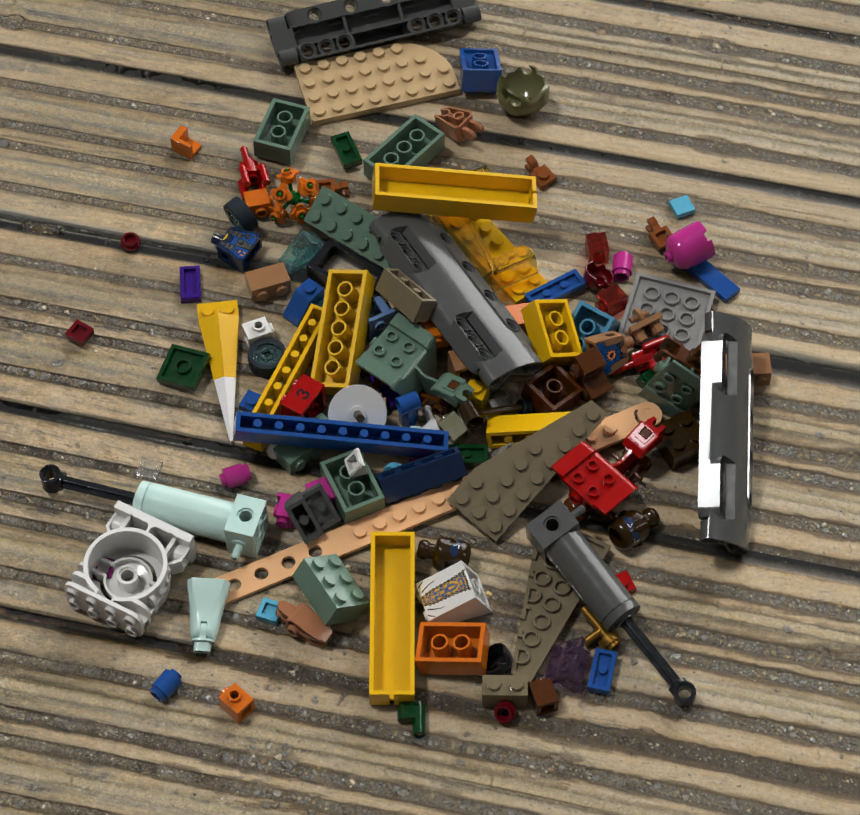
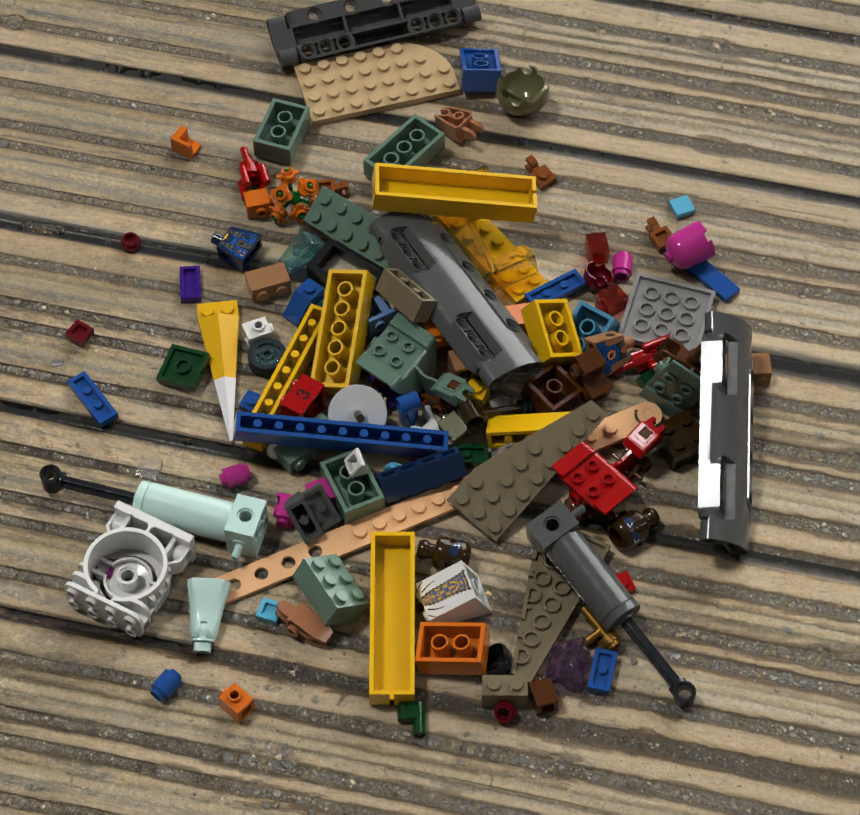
(92, 399): none -> blue plate
(240, 214): black wheel -> none
(346, 150): dark green plate -> none
(637, 330): medium nougat hips -> none

